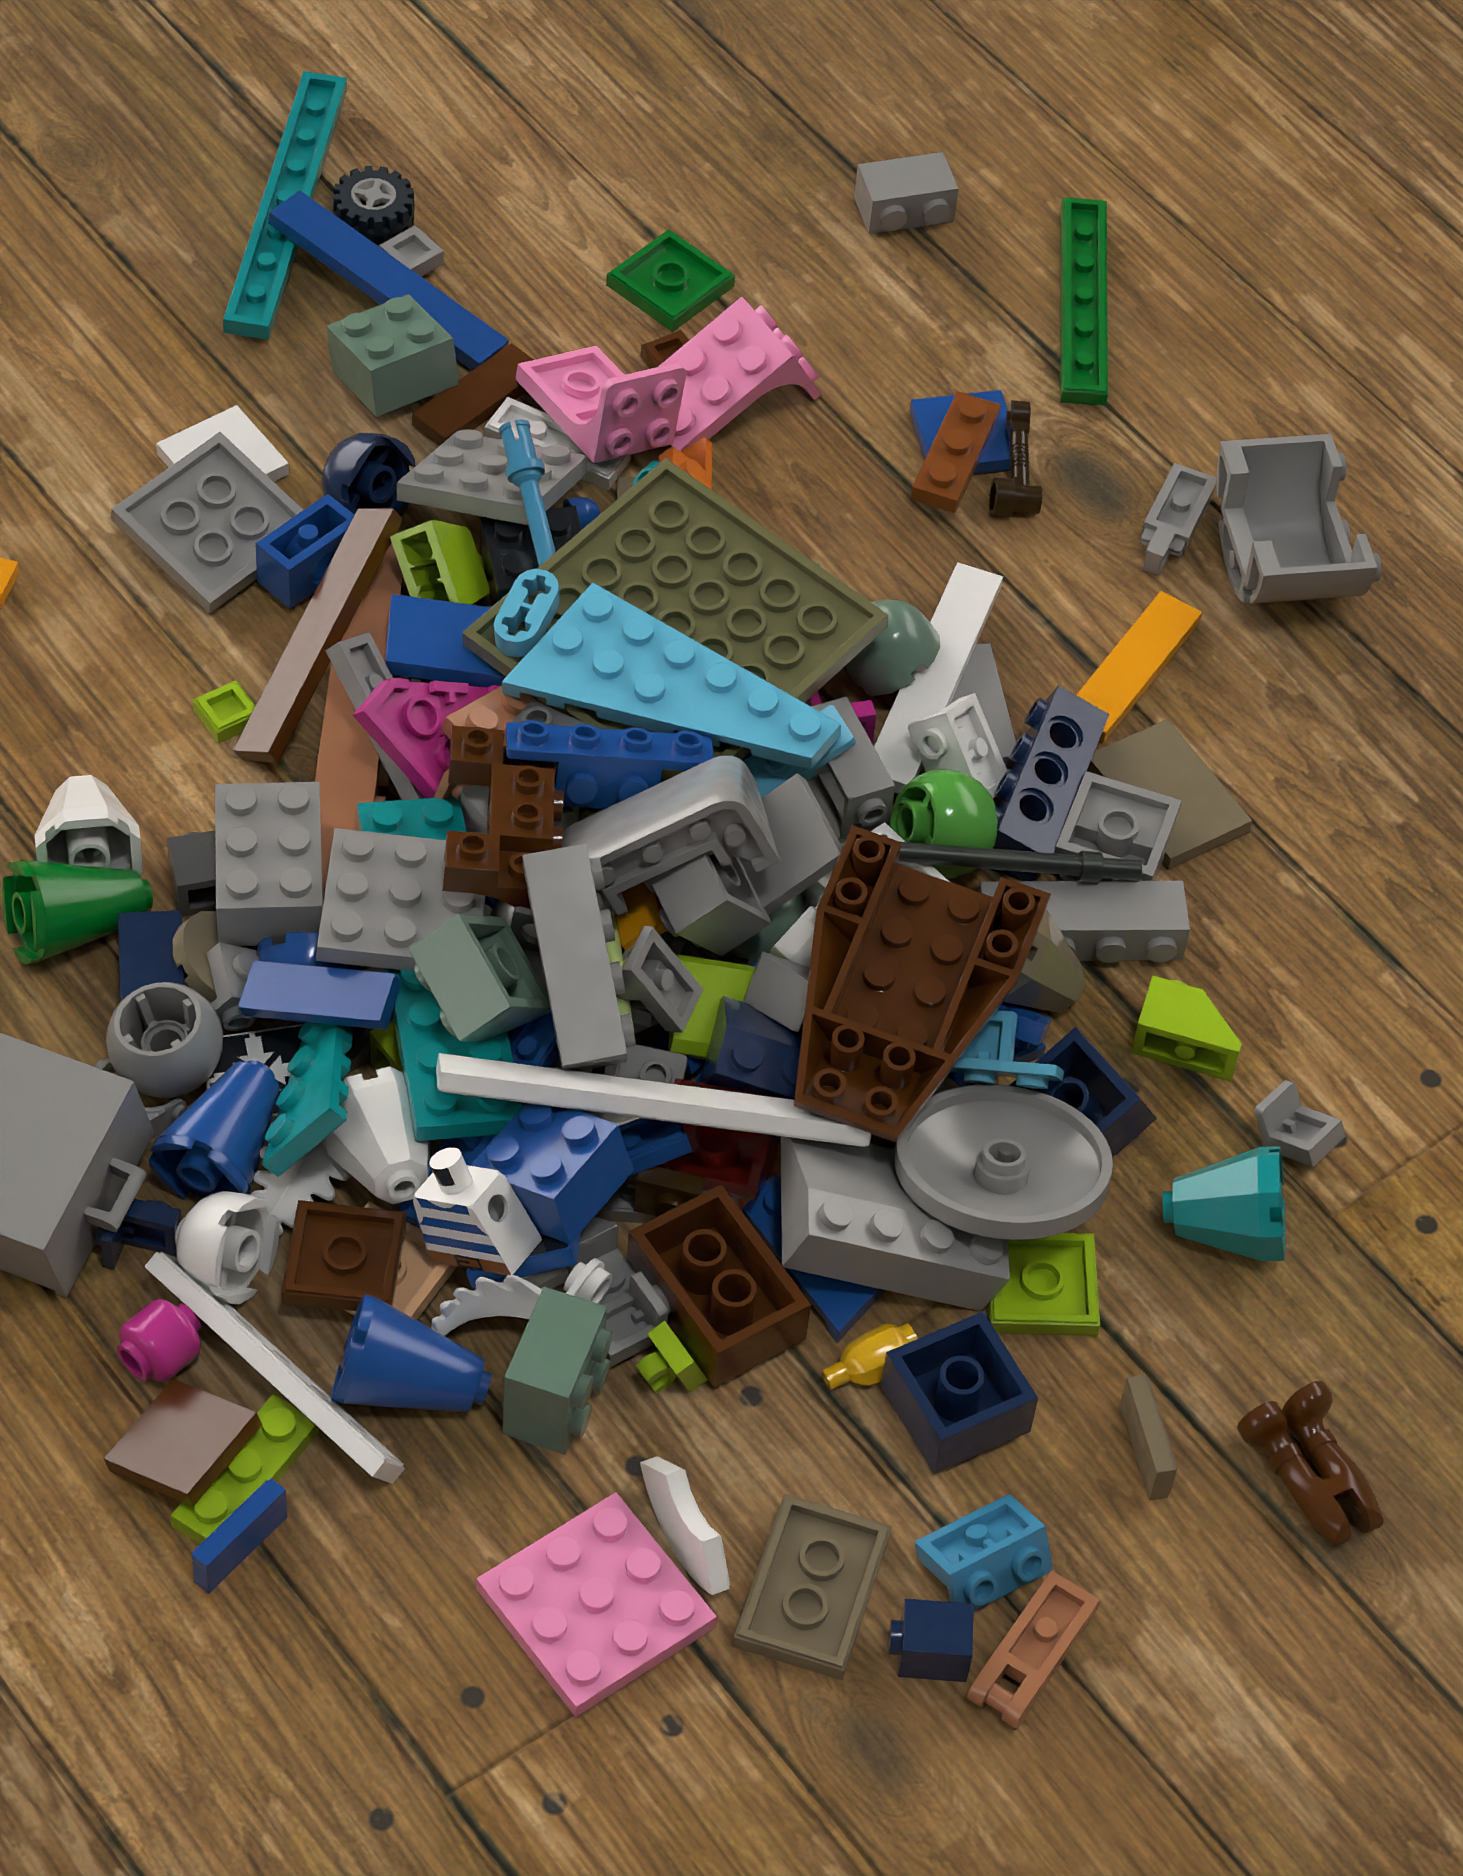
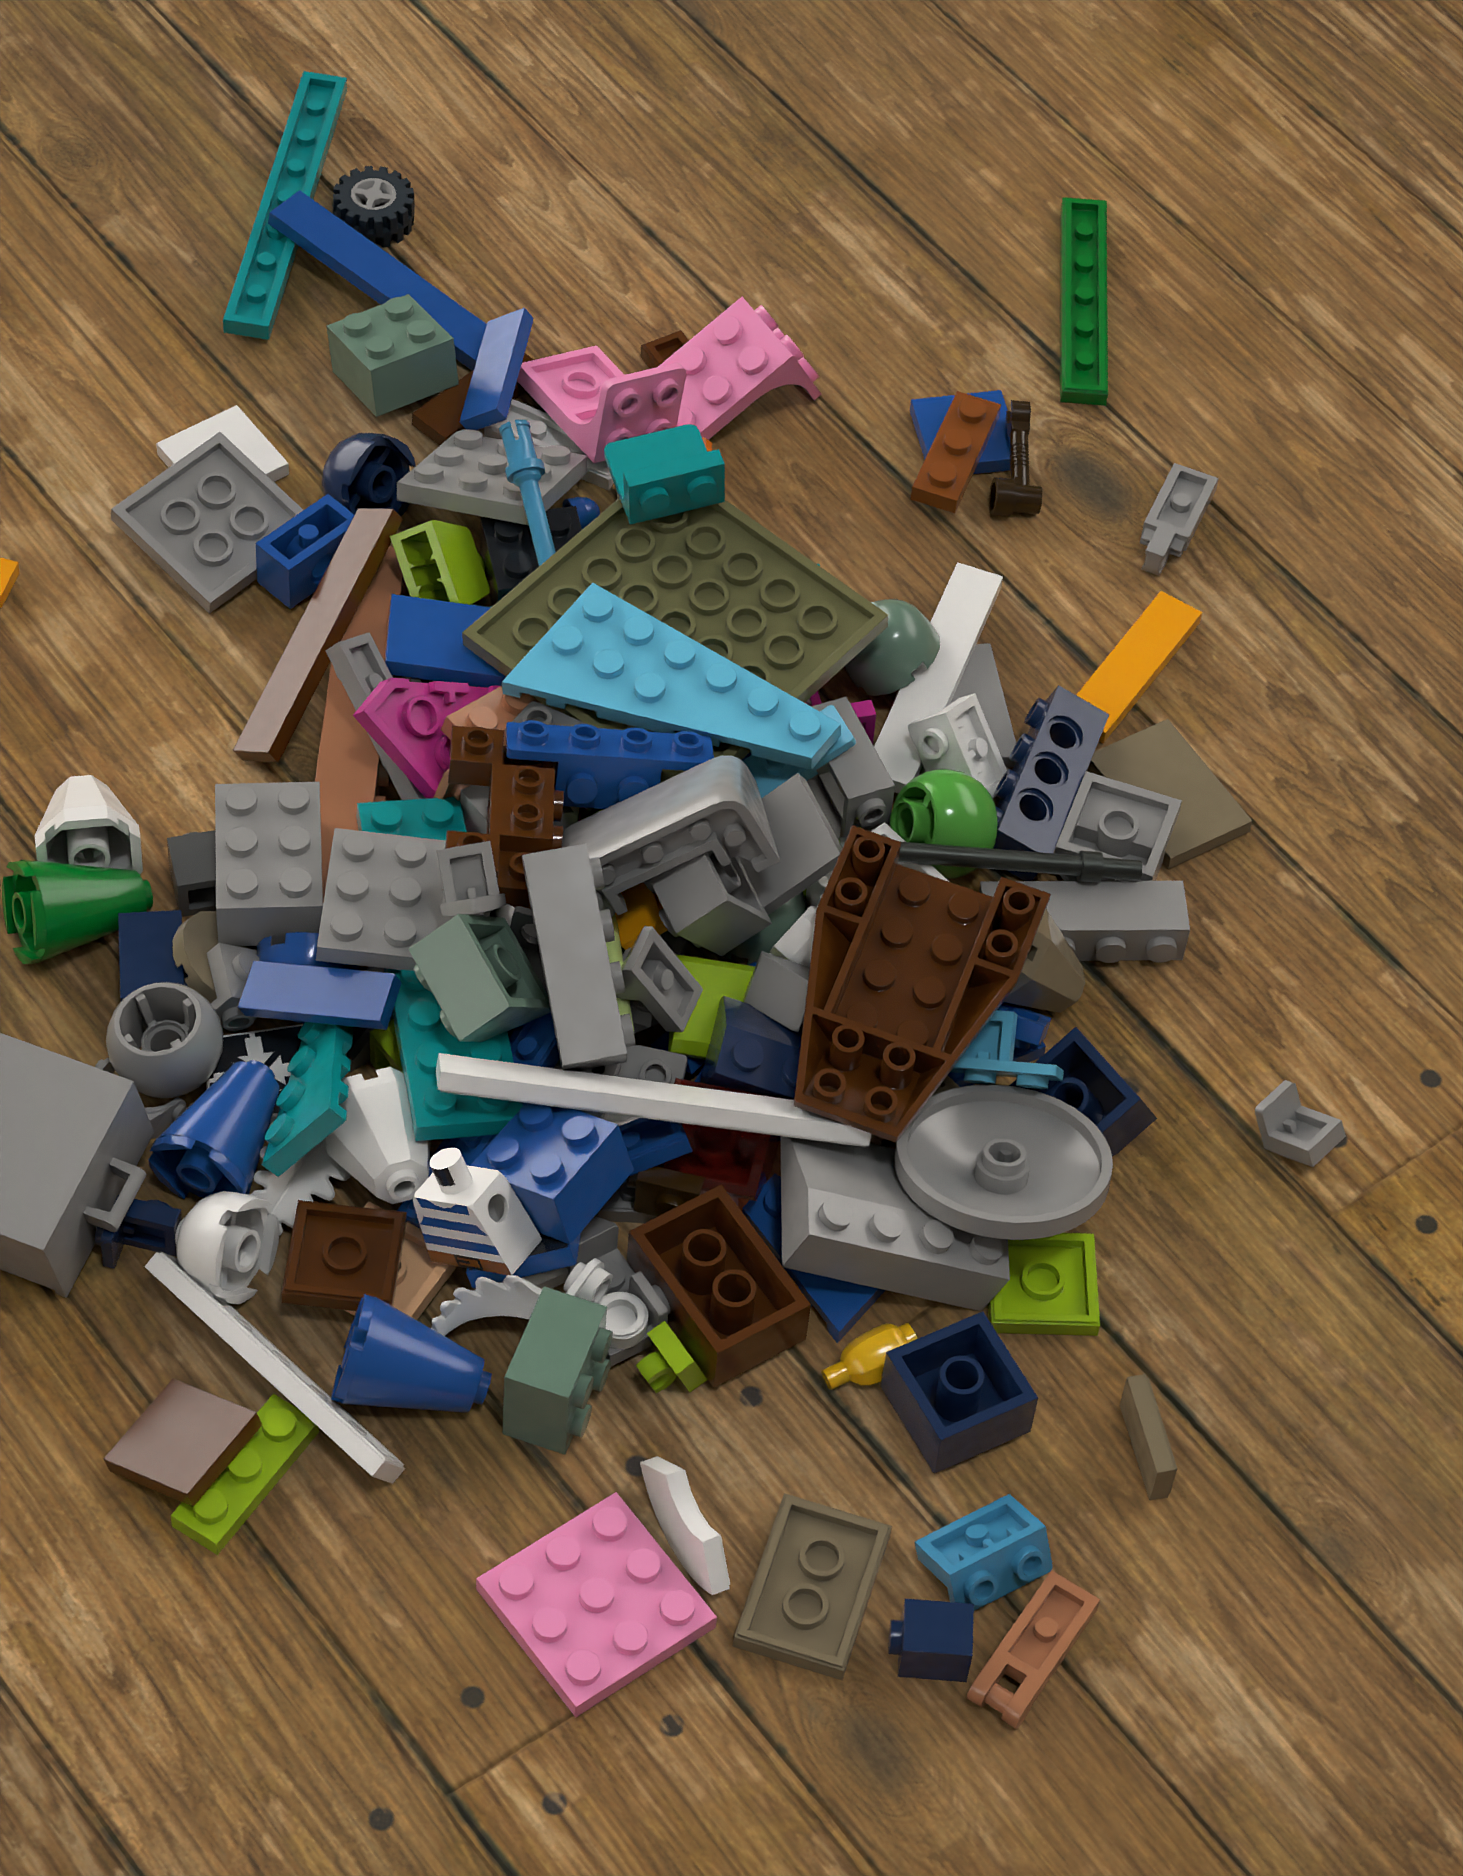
(159, 1341): dark pink head -> none
(224, 711): lime tile -> none
(239, 1535): blue tile -> none
(415, 251): light grey plate -> none
(469, 880): none -> light grey tile
(496, 370): none -> blue tile
(517, 609): medium azure beam -> none
(626, 1318): none -> white tile
(665, 473): none -> teal bracket
(670, 280): green tile -> none
(906, 193): light grey brick -> none
(1185, 1030): lime slope -> none
(1233, 1205): teal cone -> none
(1283, 522): light grey cylinder -> none
(1302, 1416): reddish brown piece -> none

